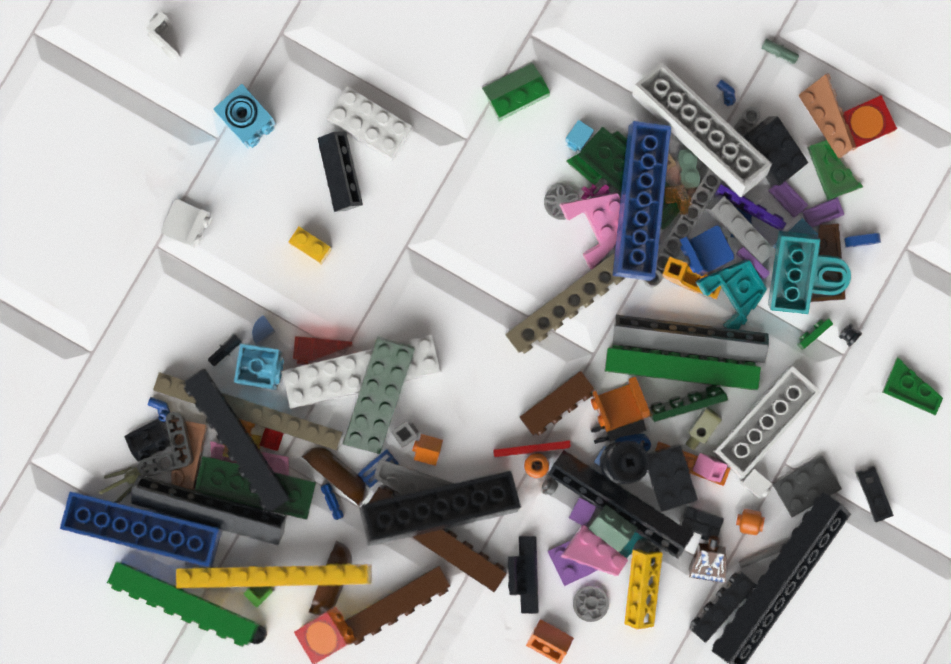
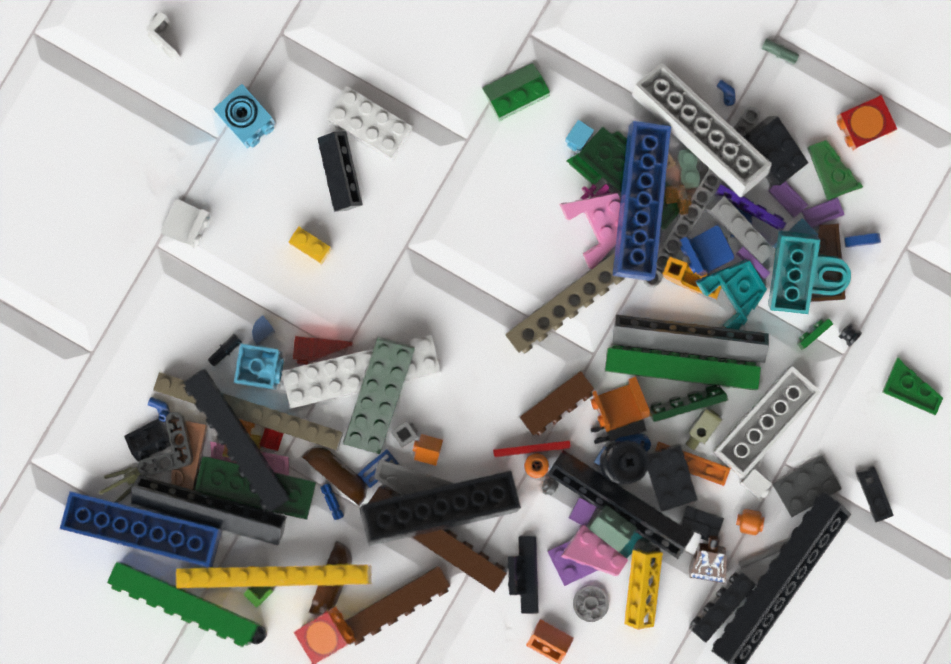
(560, 198): light grey wheel -> none
(710, 467): bright pink panel -> none
(824, 108): nougat wing -> none

